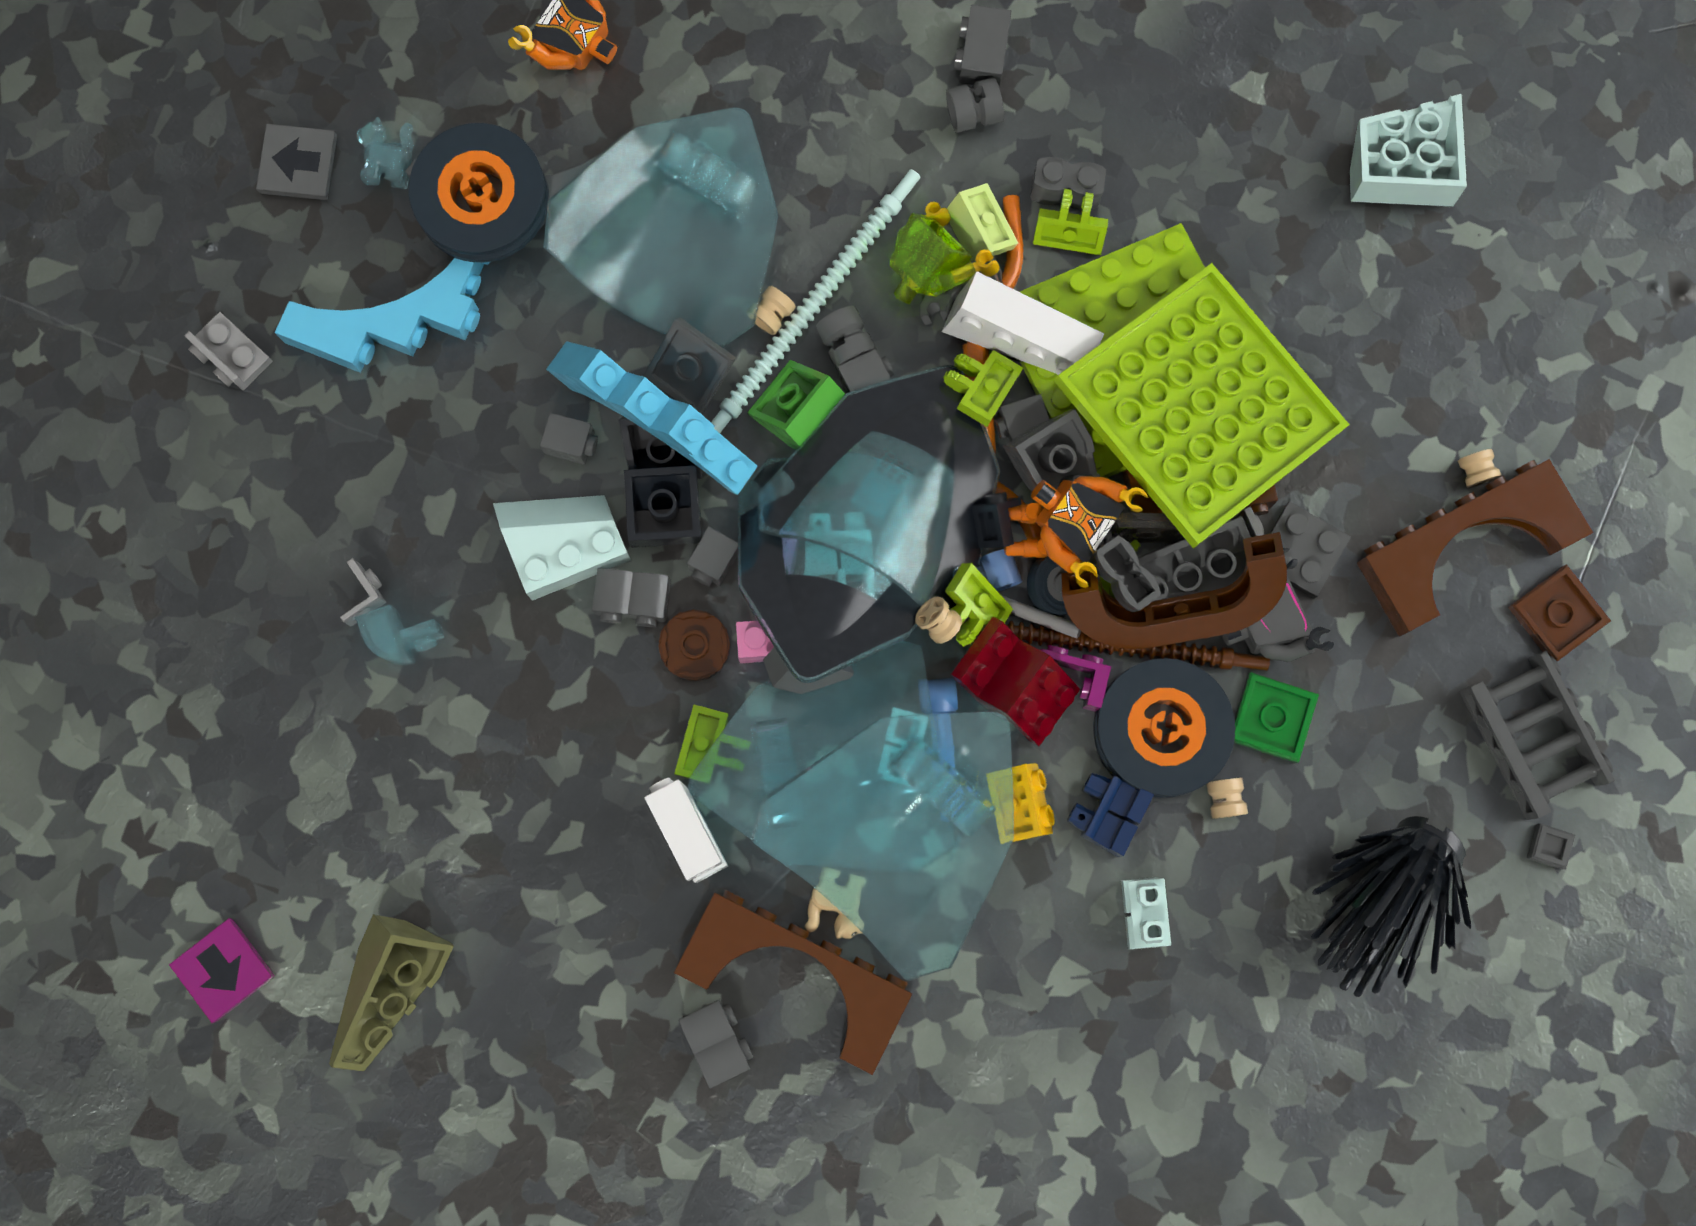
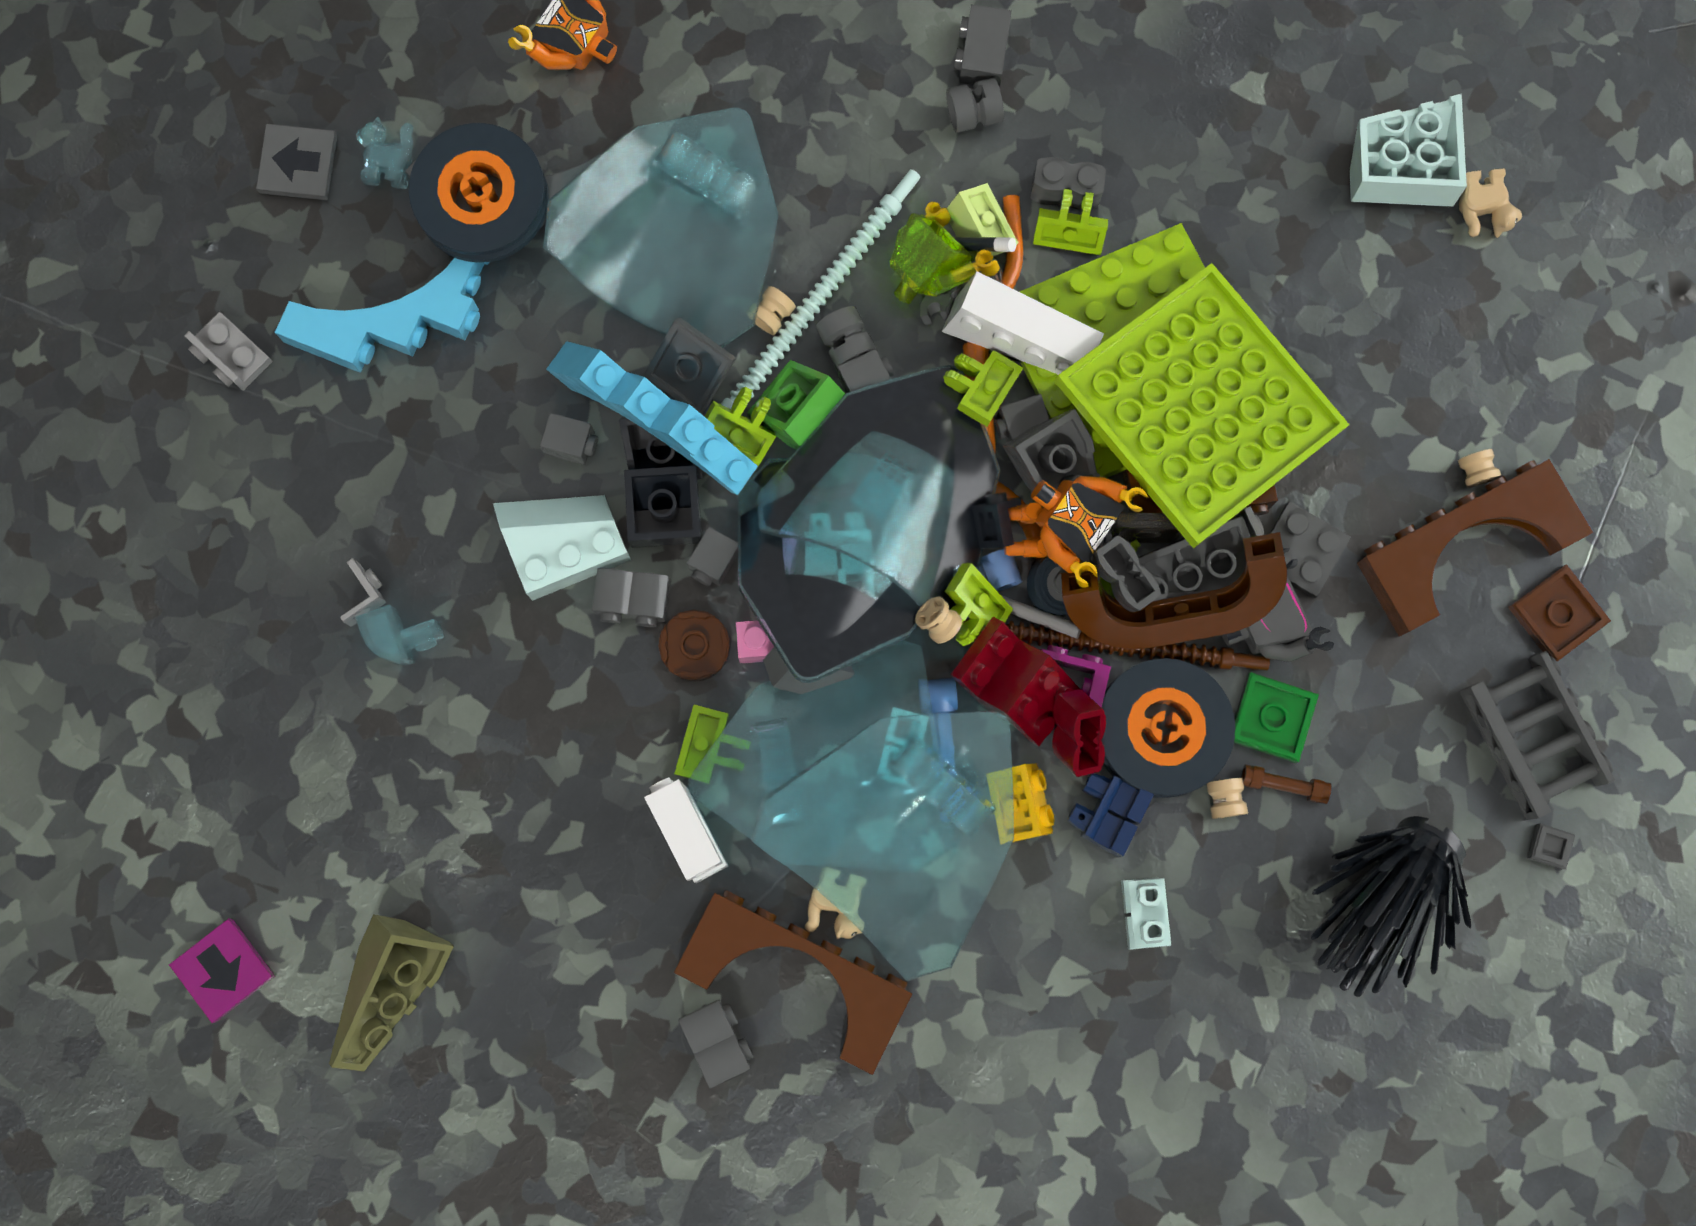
(743, 433): none -> lime hinge
(992, 244): none -> black bar
(1079, 732): none -> dark red brick
(1315, 790): none -> reddish brown bar
(1488, 199): none -> tan animal

